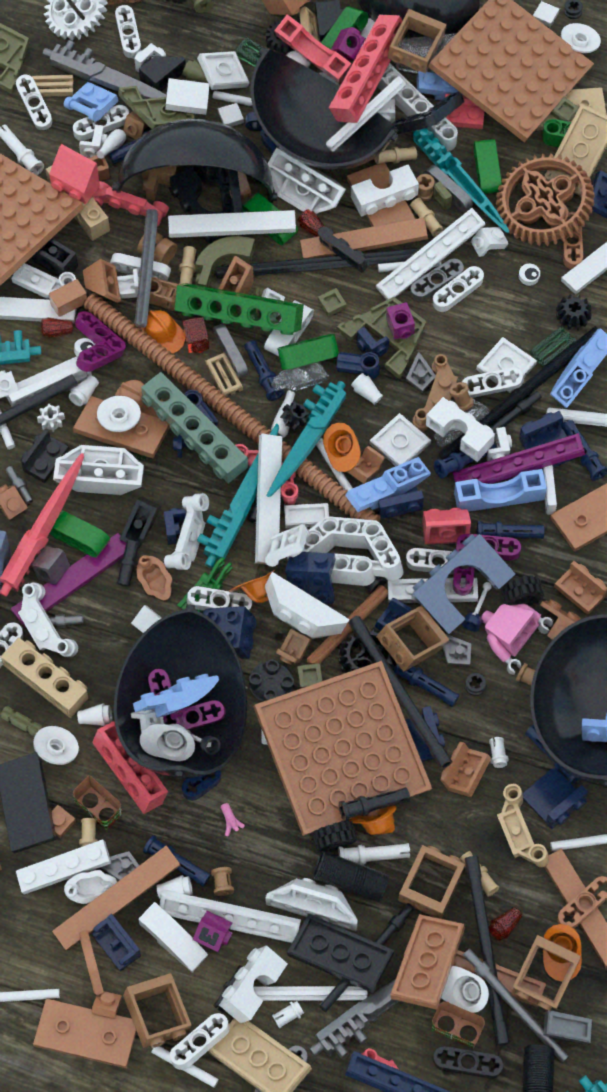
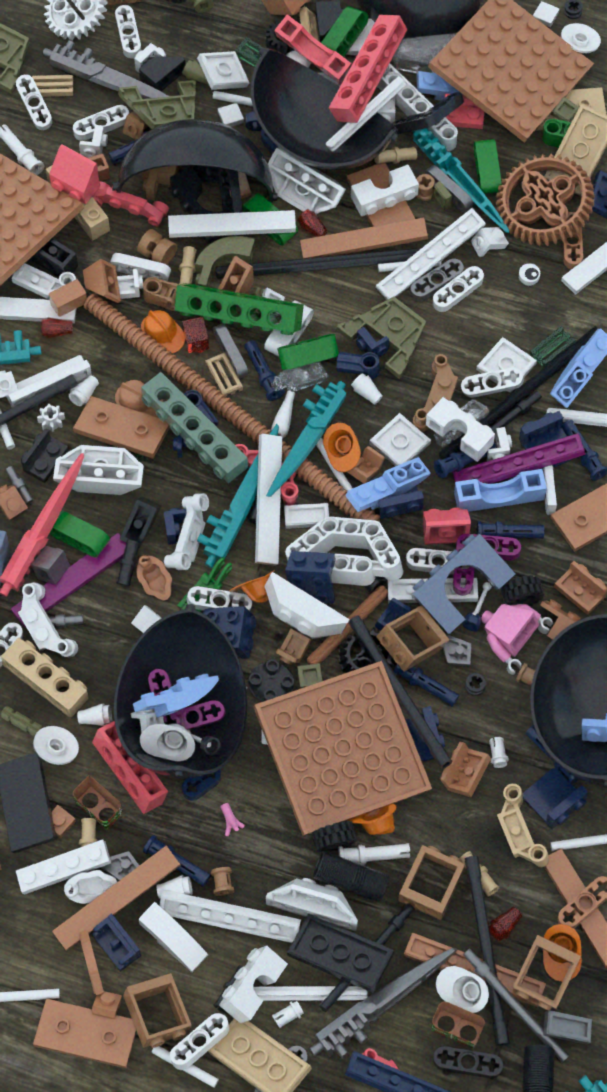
(82, 344): white tile -> none
(93, 96): light blue plate -> none
(109, 344): magenta beam -> none
(112, 143): white piece -> none
(118, 413): white dish -> none
(146, 268): flat silver axle -> none
(187, 96): white tile -> none
(213, 931): magenta brick -> none
(286, 544): white plate -> none
(294, 415): black gear -> none
(332, 302): olive plate -> none
(340, 44): magenta brick -> none
(342, 249): black hinge -> none
(364, 805): black pin -> none
(400, 313): magenta brick -> none
(415, 22): medium nougat window -> none
(420, 374): flat silver piece -> none
(427, 961): nougat plate -> none
(429, 216): tan pin -> none
(461, 395): medium nougat bush -> none
(573, 312): black gear -> none

